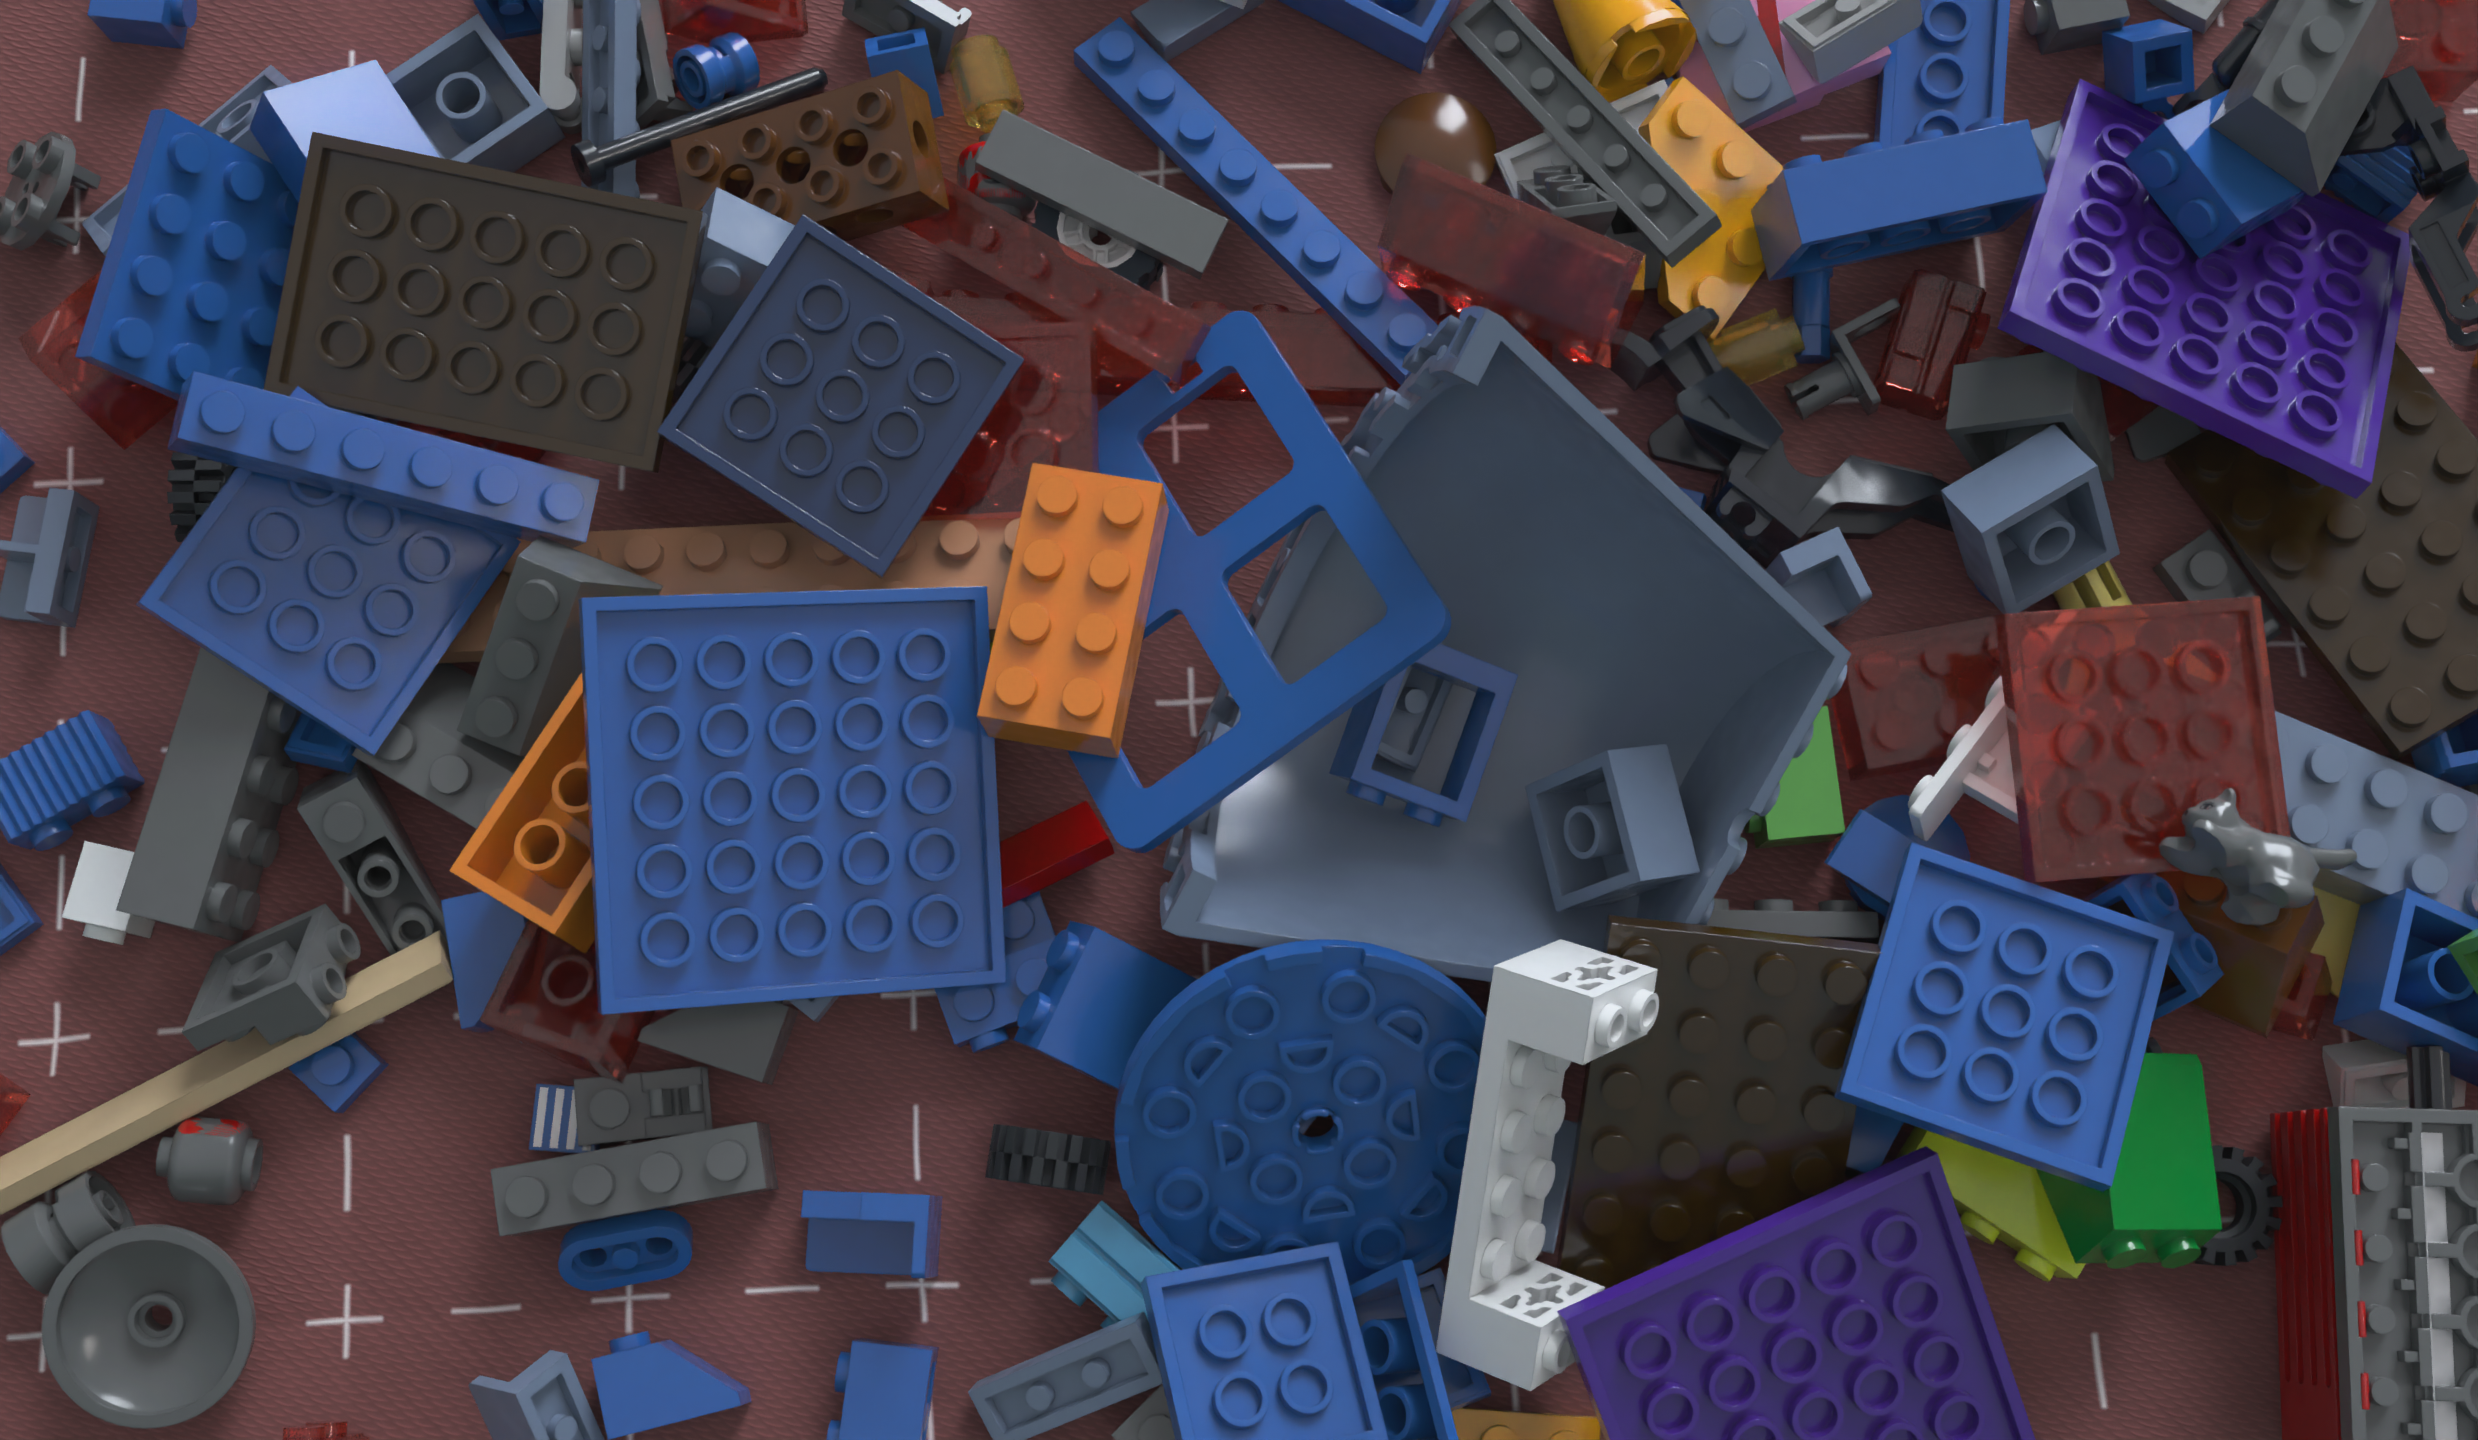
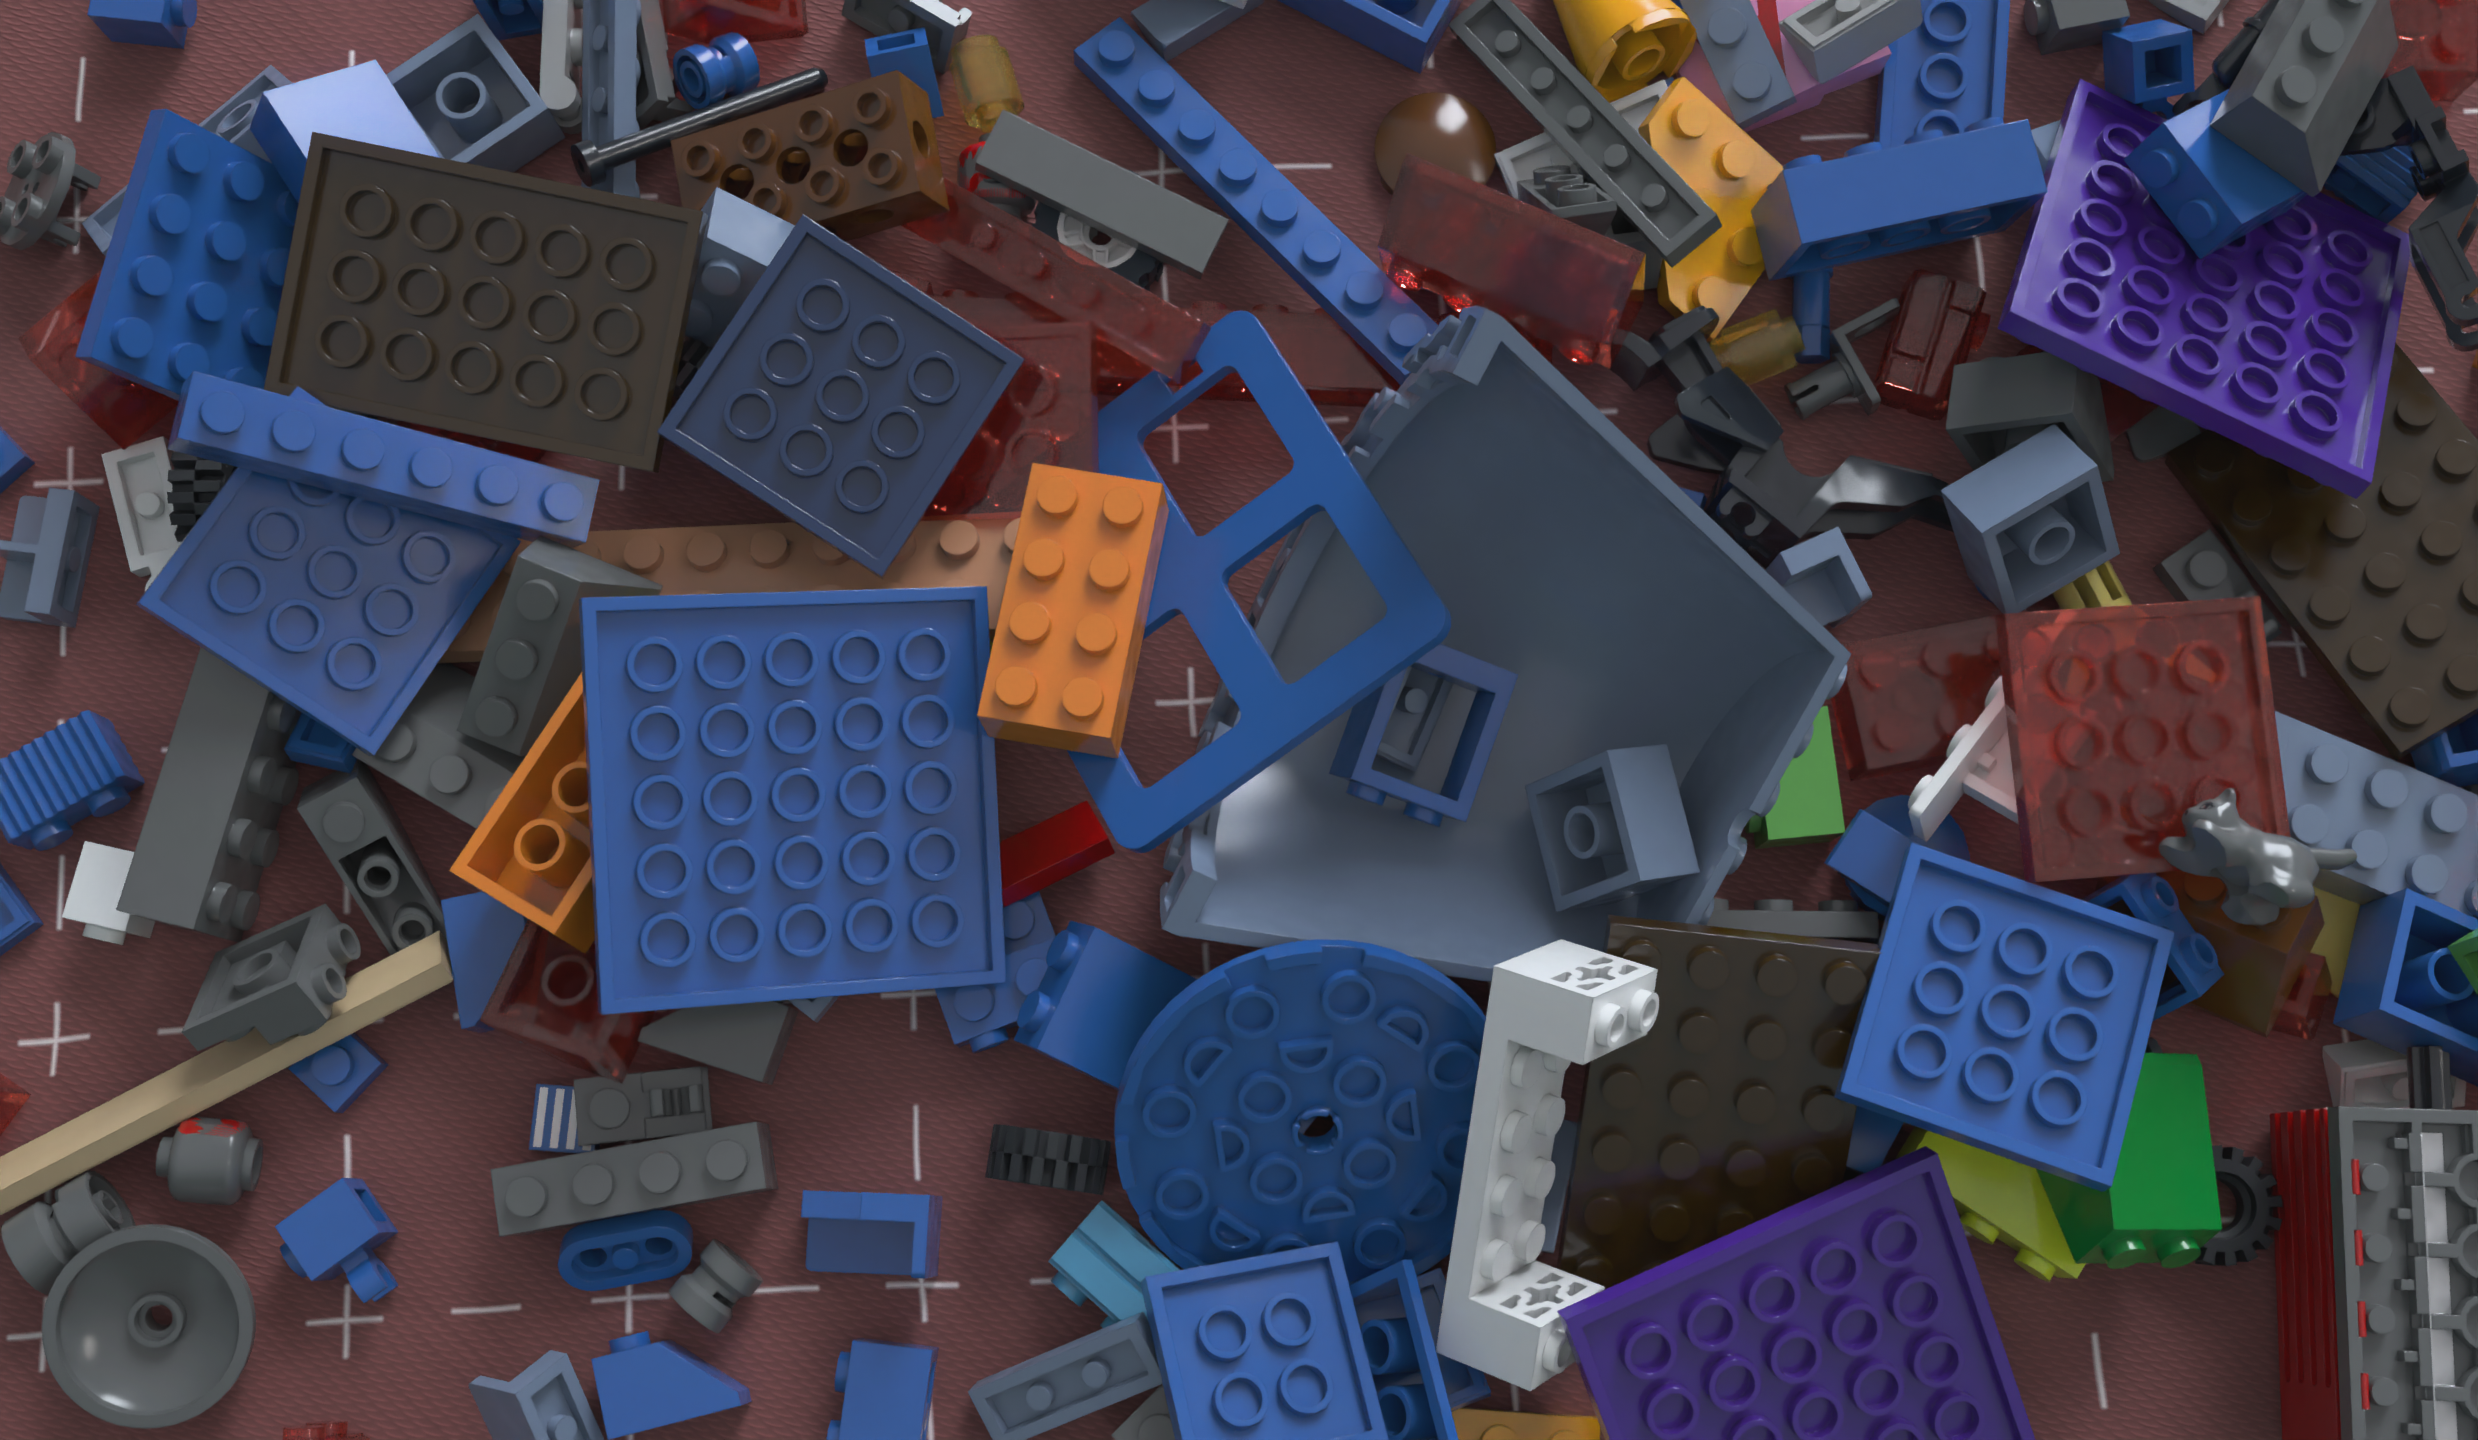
(141, 504): none -> white plate
(339, 1235): none -> blue brick
(715, 1286): none -> dark grey wheel

